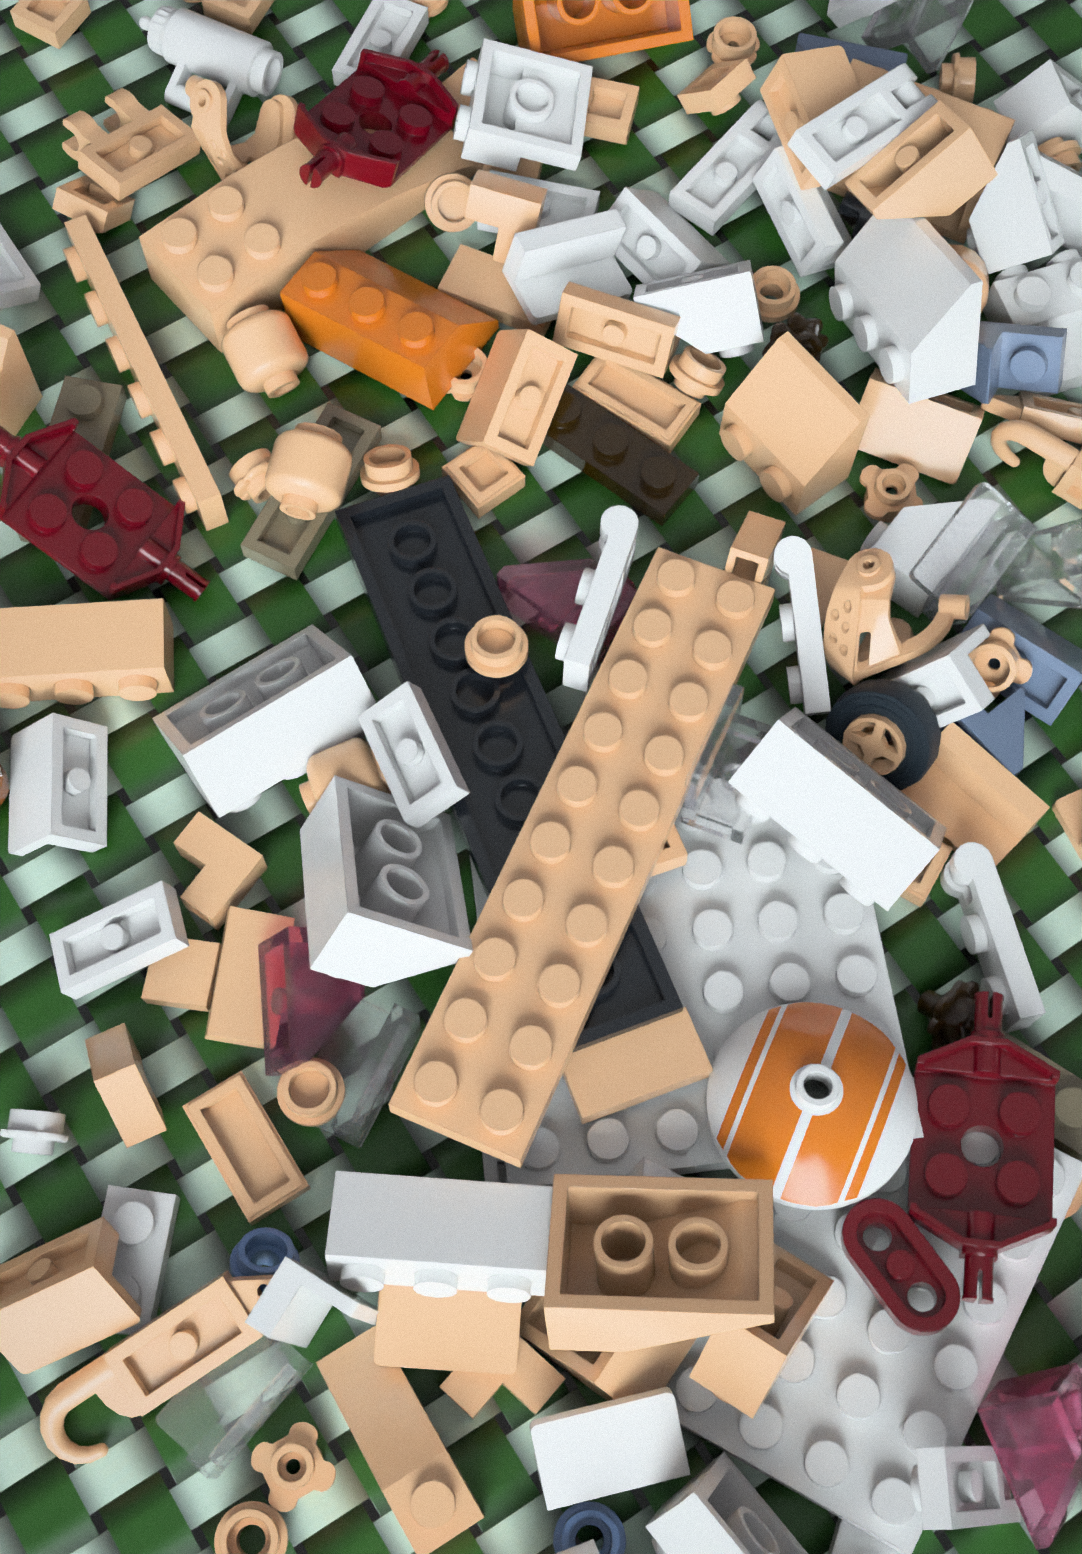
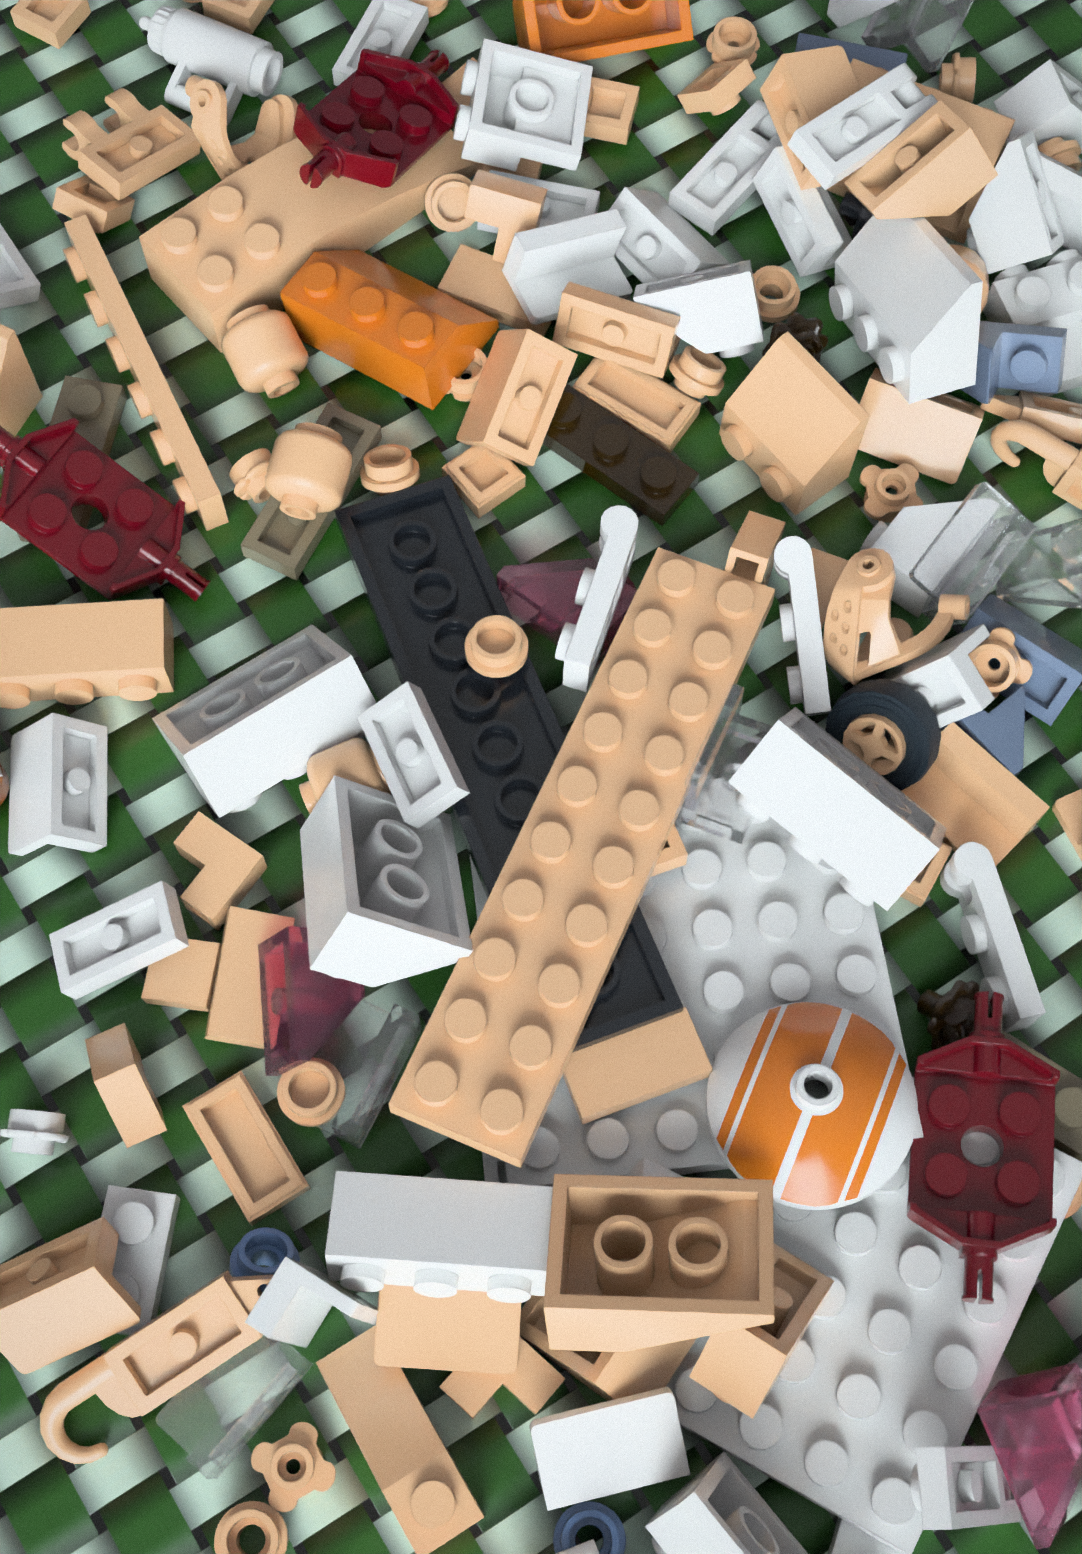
(900, 1267): dark red plate -> none

